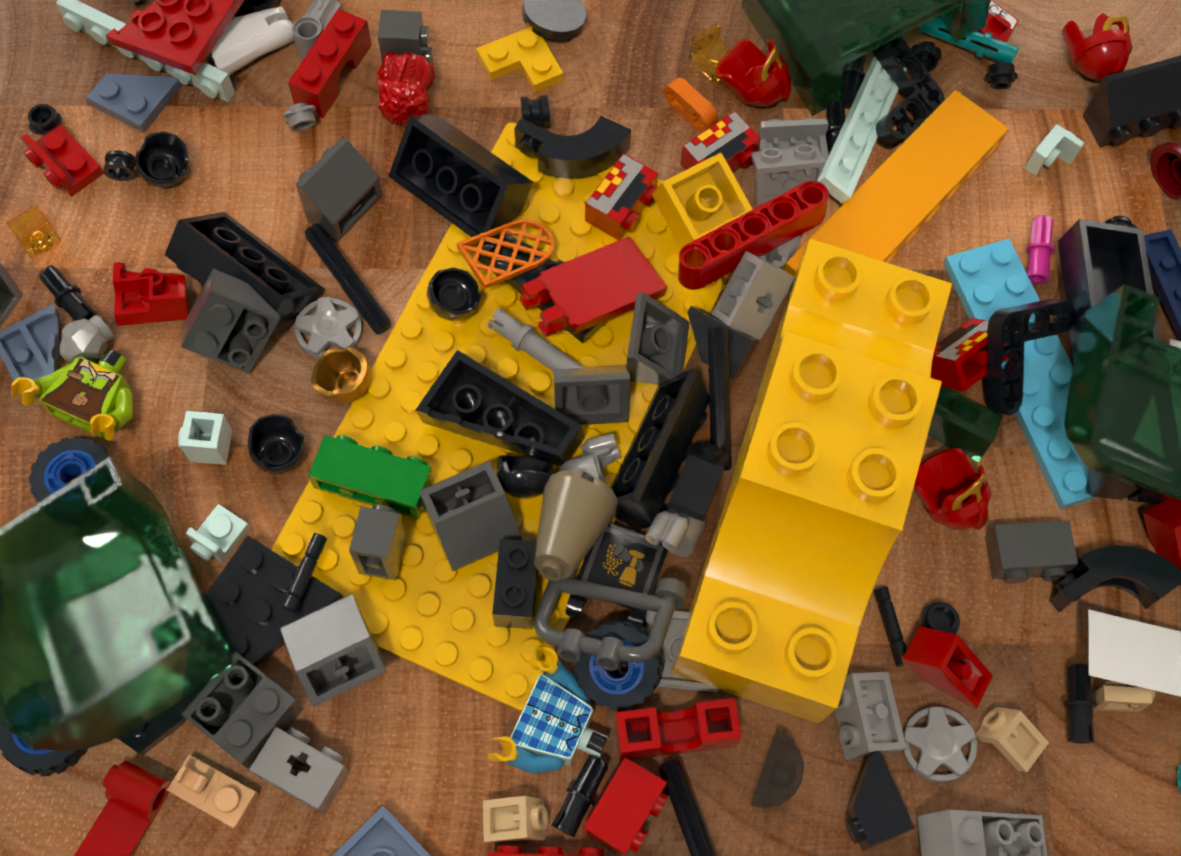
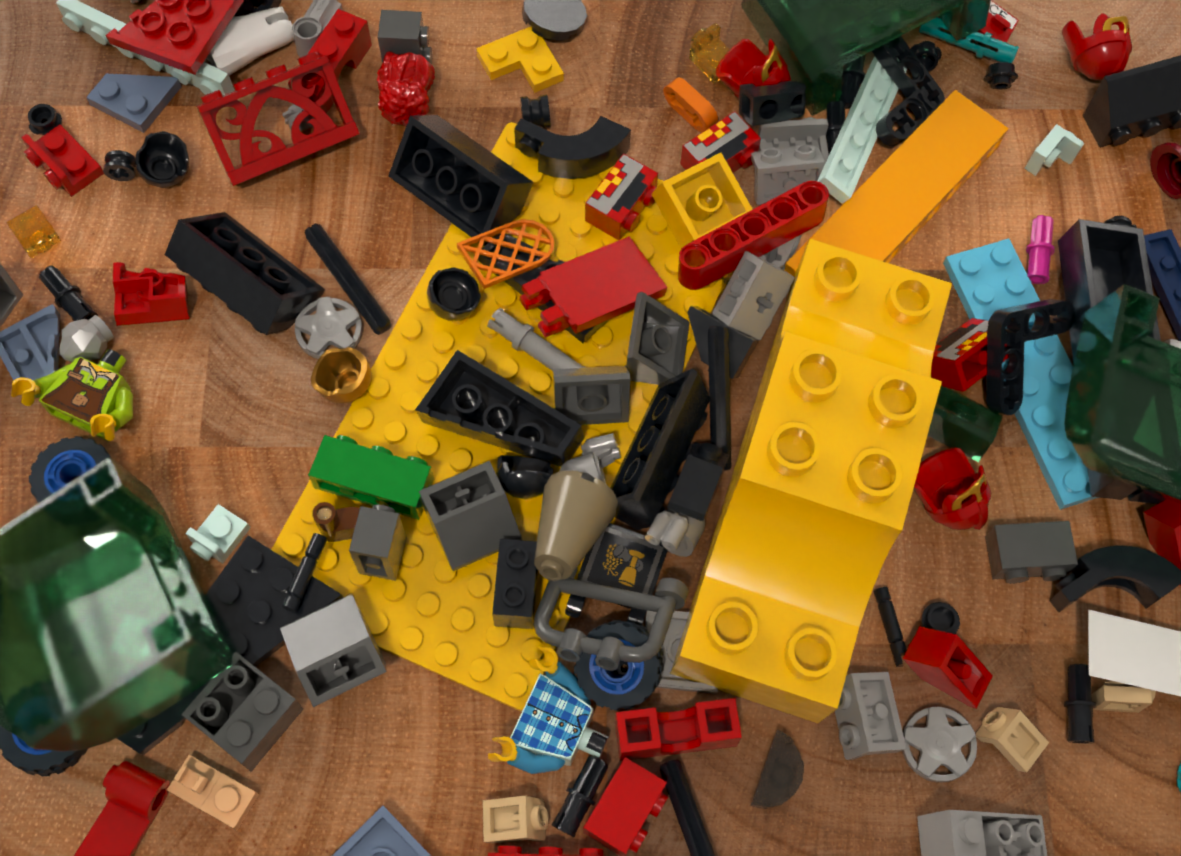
(205, 437): light aqua brick -> none
(229, 322): dark grey slope -> none
(275, 444): black hair -> none
(277, 763): light grey brick -> none
(324, 131): none -> red fence
(335, 524): none -> reddish brown piece
(338, 189): dark grey slope -> none
(772, 102): none -> black leg
(876, 807): black slope -> none

